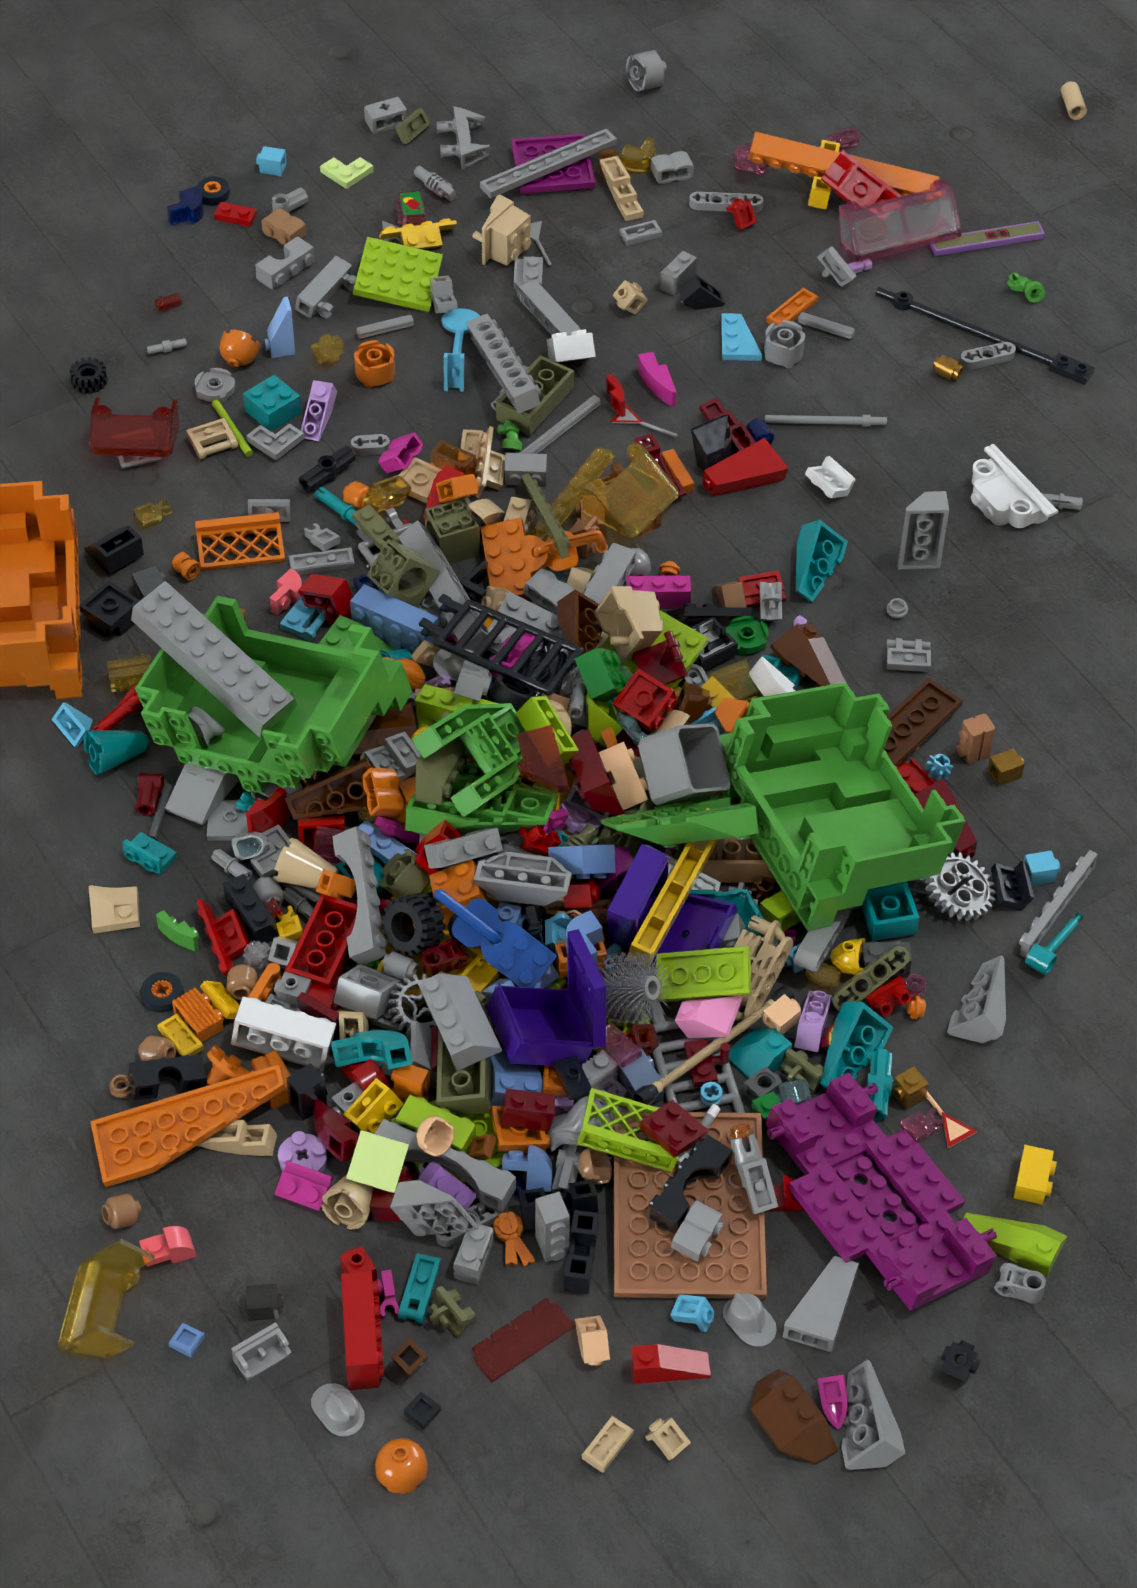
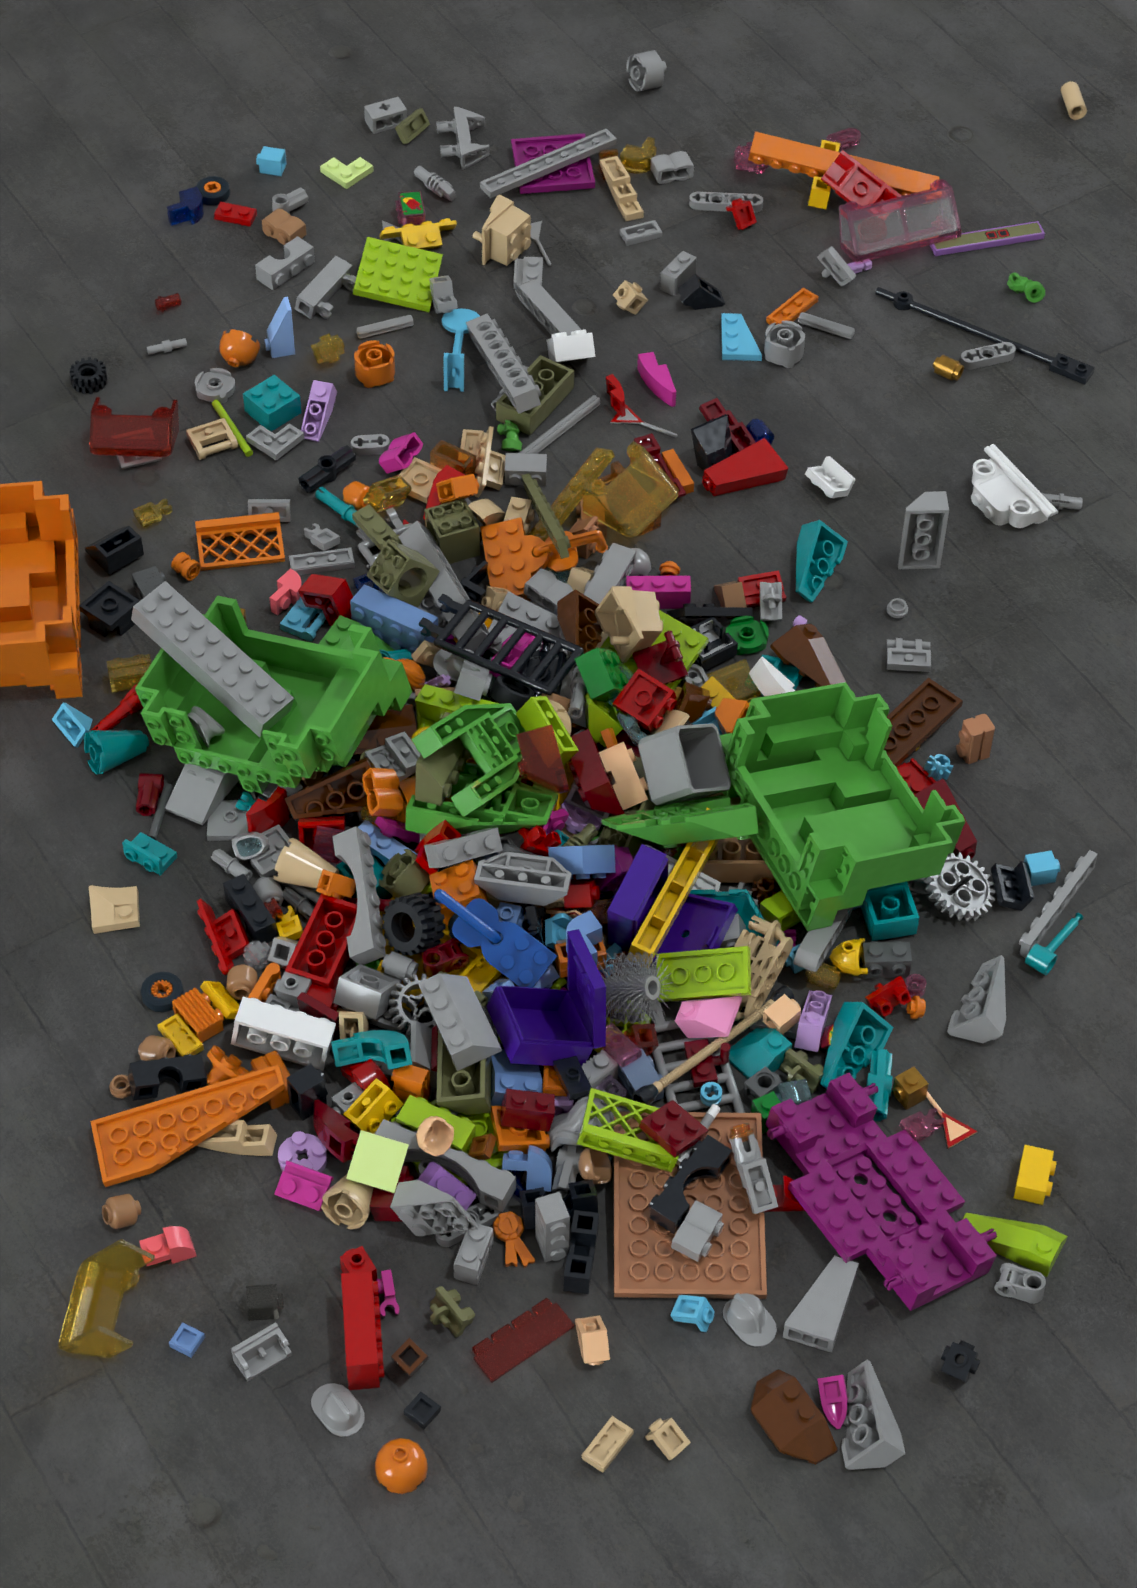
(178, 933): bright green slope -> none
(419, 1287): teal plate -> none
(667, 1363): red slope -> none
(865, 420): light grey bar -> none
(868, 974): olive beam -> none
(1006, 767): pearl gold brick -> none

